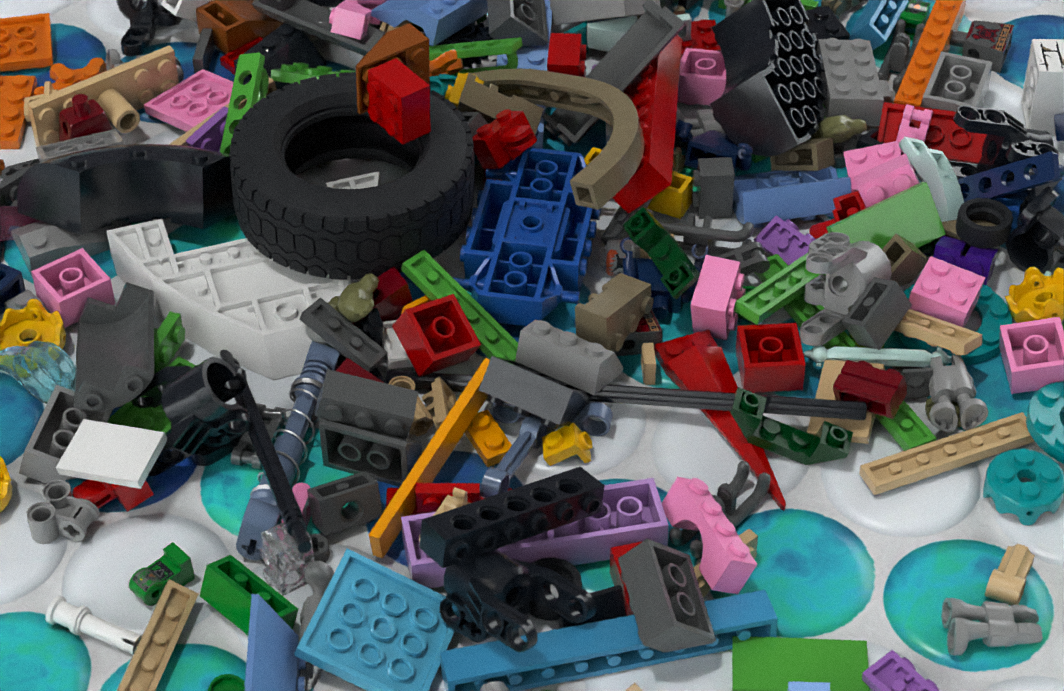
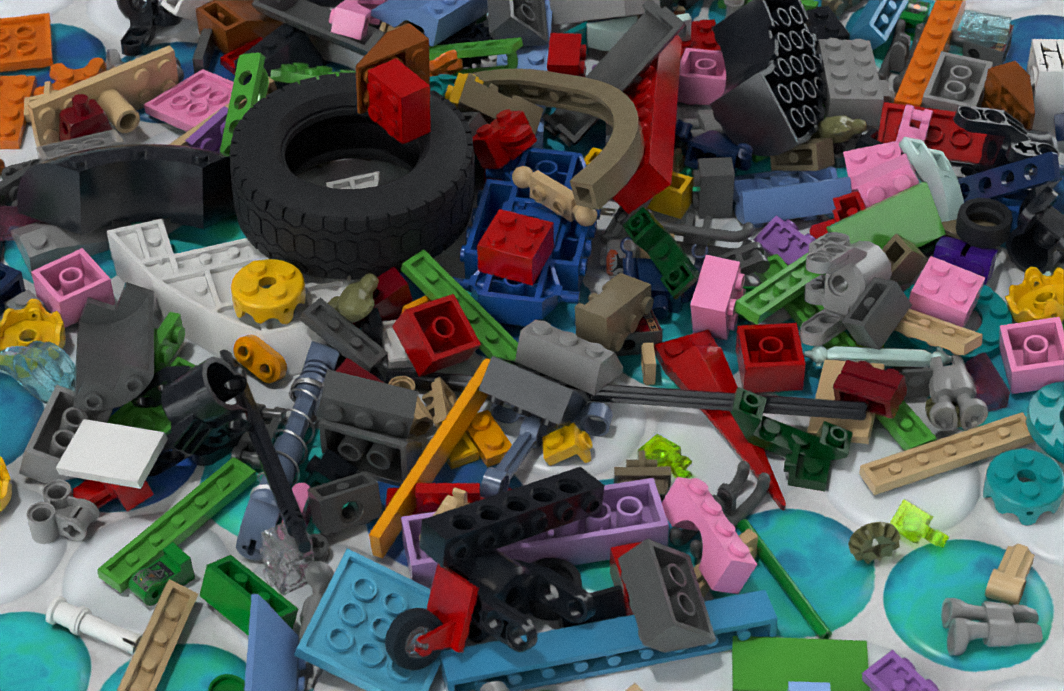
(178, 522): none -> bright green plate
(258, 356): none -> light orange plate
(278, 300): none -> yellow plate
(328, 468): none -> black bracket
(421, 634): none -> plate
(463, 453): none -> yellow tile
(515, 246): none -> red brick
(553, 195): none -> tan plate
(644, 469): none -> dark tan hips
(667, 455): none -> clear neon green plate
(788, 584): none -> green piece
(806, 471): none -> dark green bracket
(861, 541): none -> olive gear
(914, 523): none -> clear neon green plate
(985, 26): none -> clear light blue hips
(988, 382): none -> clear pink slope
(1010, 90): none -> dark orange slope

